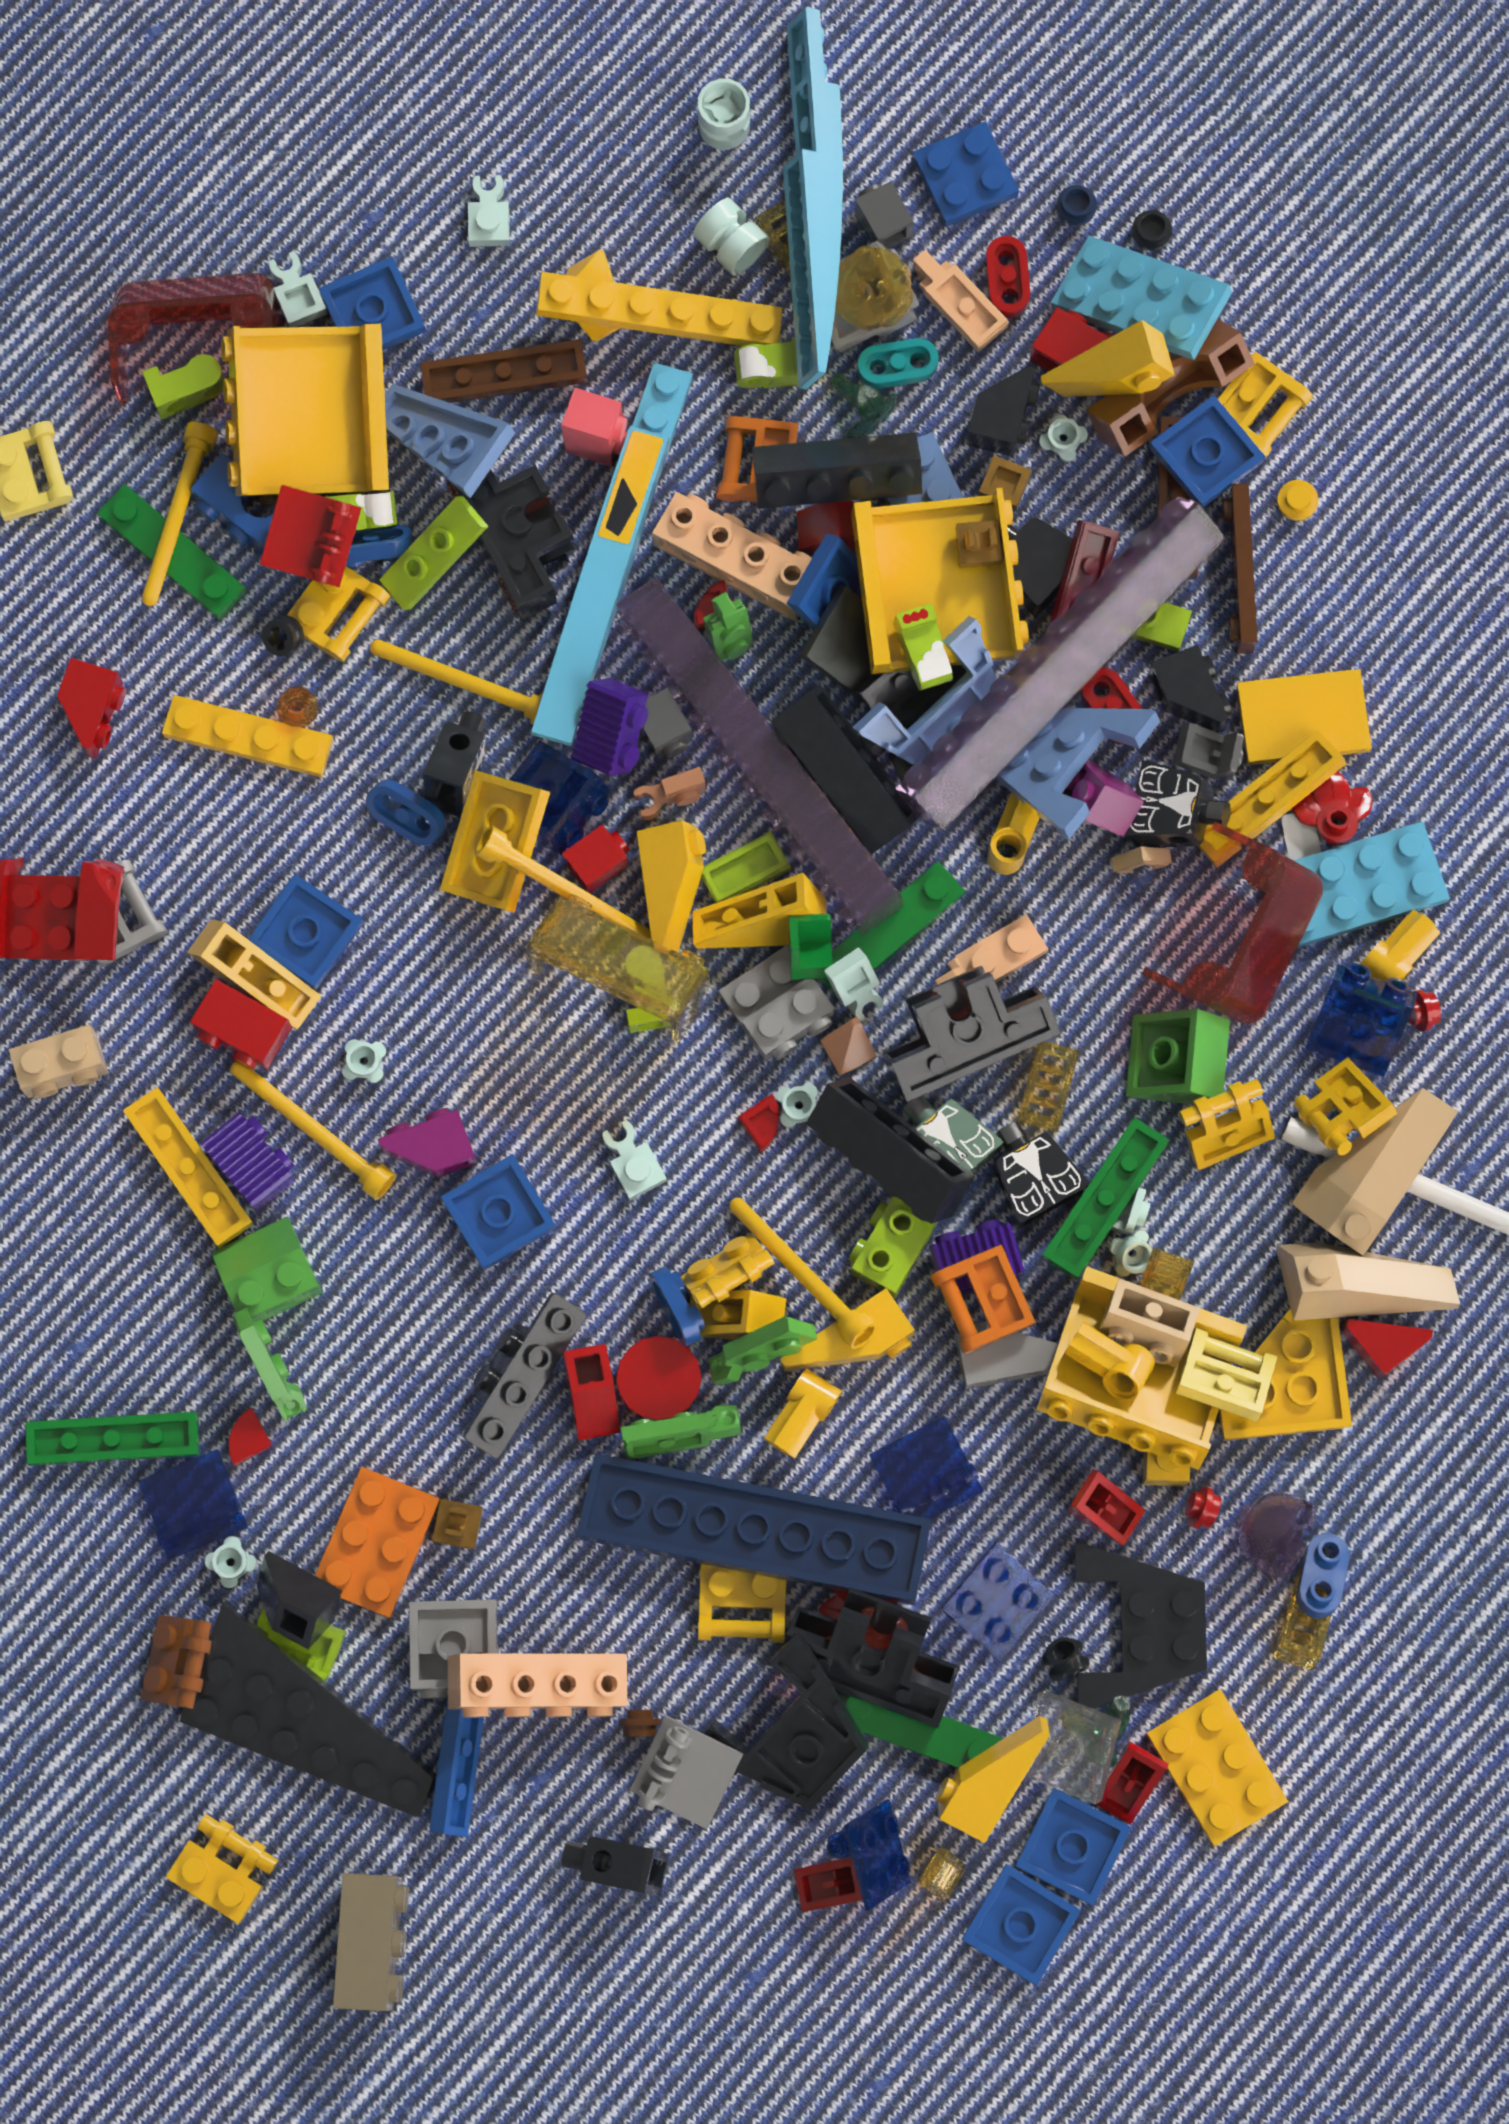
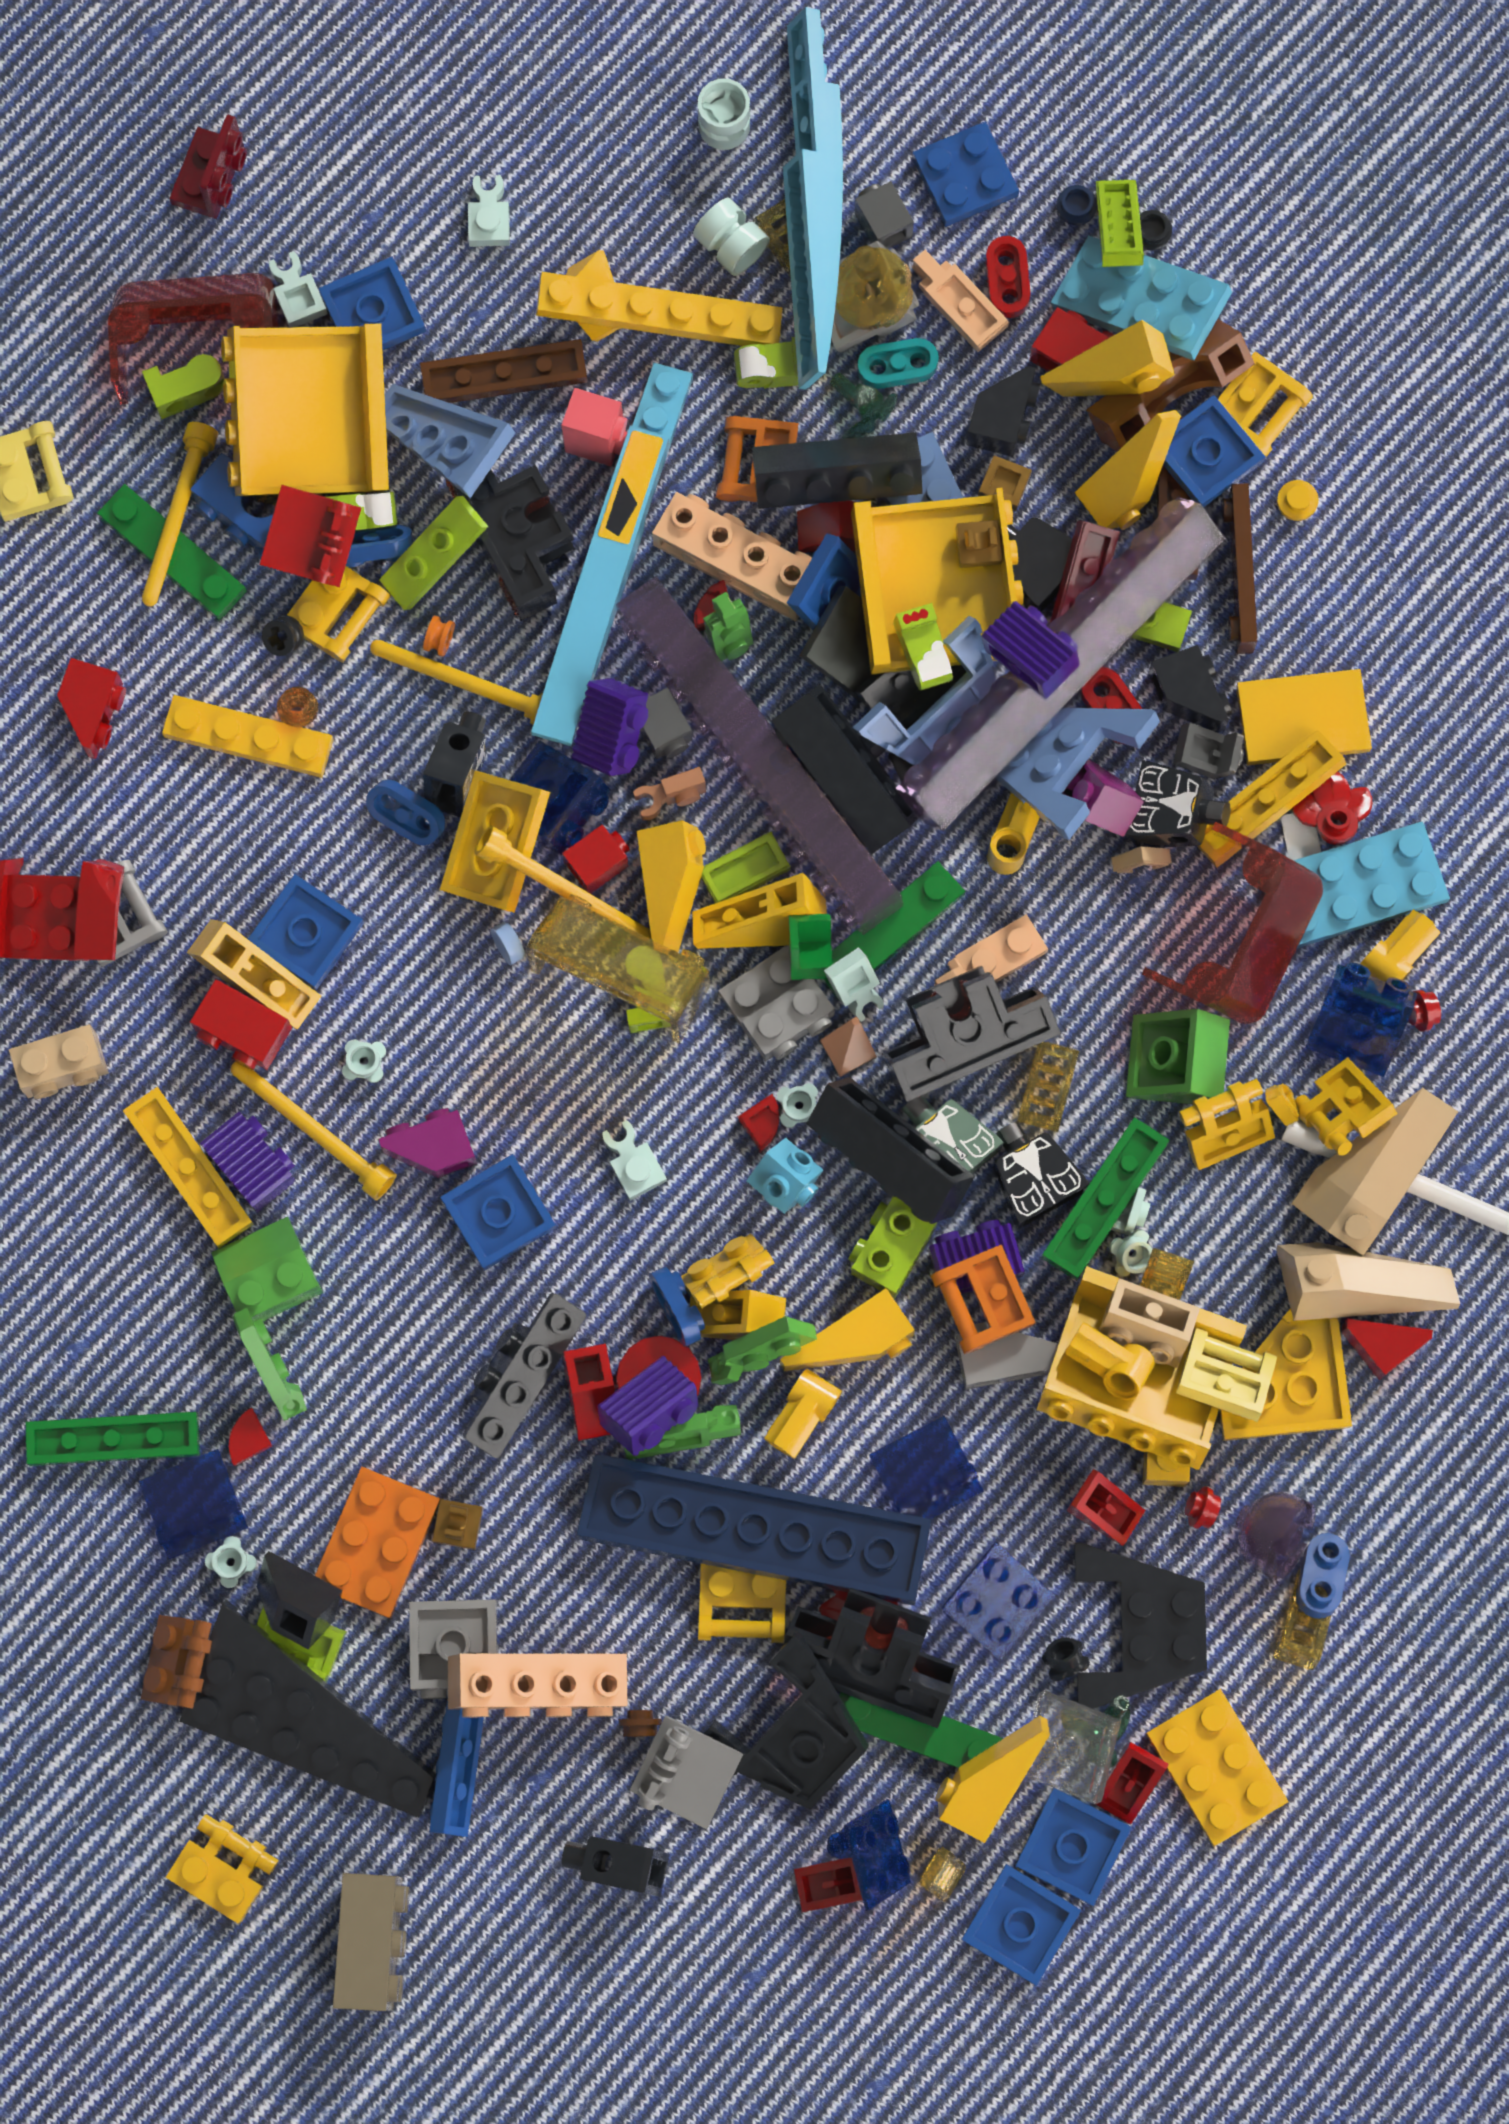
(209, 169): none -> dark red bracket
(439, 635): none -> orange bush
(507, 943): none -> light blue tile
(649, 1406): none -> dark purple brick
(786, 1176): none -> medium azure brick
(854, 1326): yellow piece -> none
(1031, 649): none -> dark purple brick
(1061, 426): light aqua plate -> none
(1119, 223): none -> lime plate
(1130, 475): none -> yellow slope
(1282, 1102): none -> yellow tile

